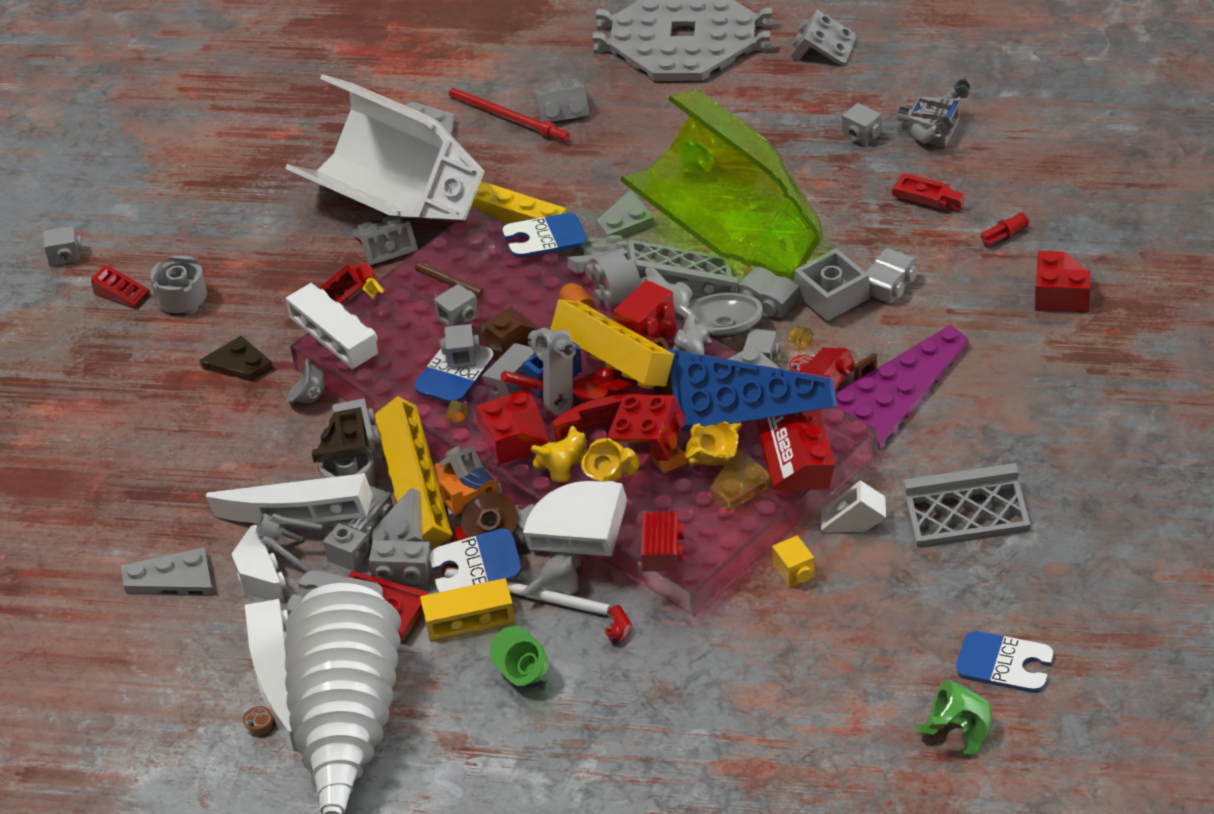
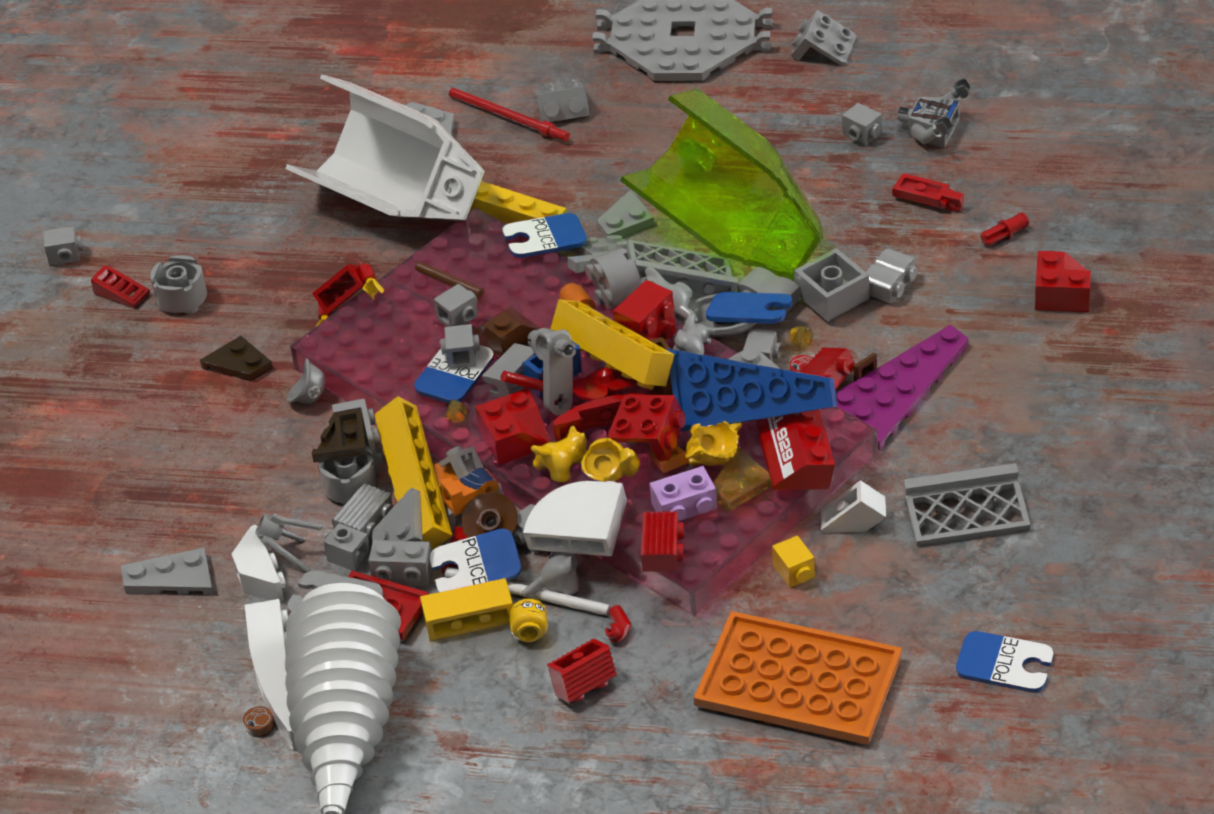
(302, 500): white slope -> none
(332, 325): white brick -> none
(386, 239): light grey bracket -> none
(519, 656): bright green piece -> none
(528, 620): none -> yellow head
(582, 670): none -> red brick
(686, 493): none -> lavender brick
(748, 307): none -> blue piece
(798, 677): none -> orange plate
(963, 707): bright green piece -> none

